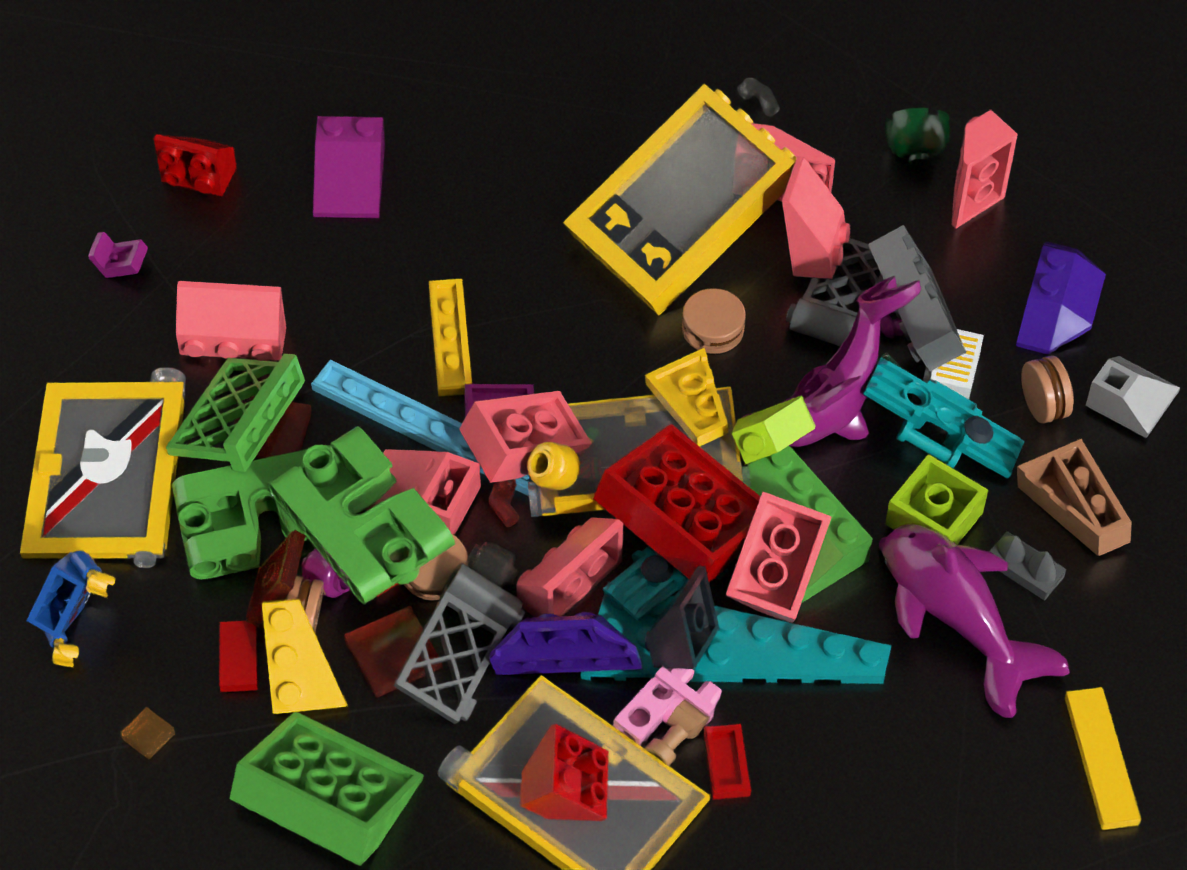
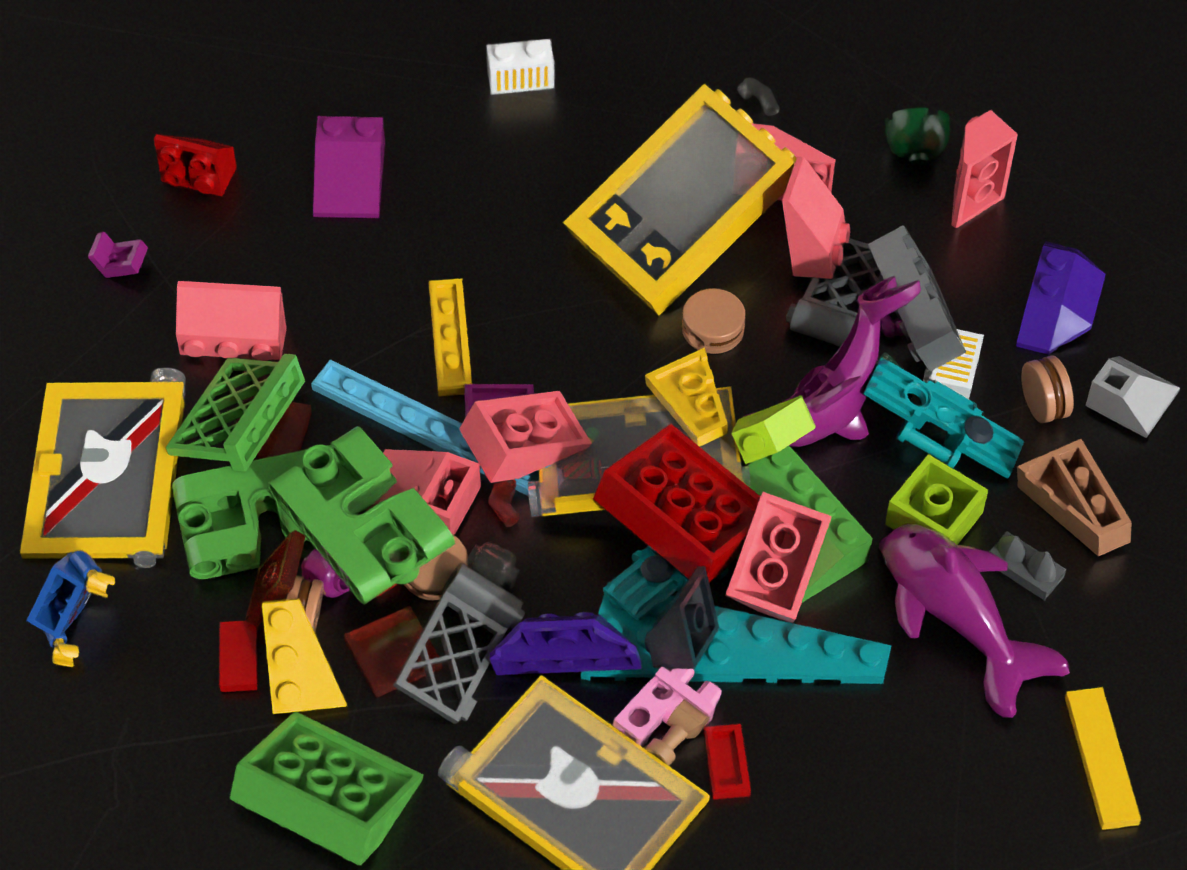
(147, 733): clear orange tile -> none
(520, 66): none -> white brick
(553, 466): yellow head -> none
(566, 778): red slope -> none
(572, 568): coral slope -> none

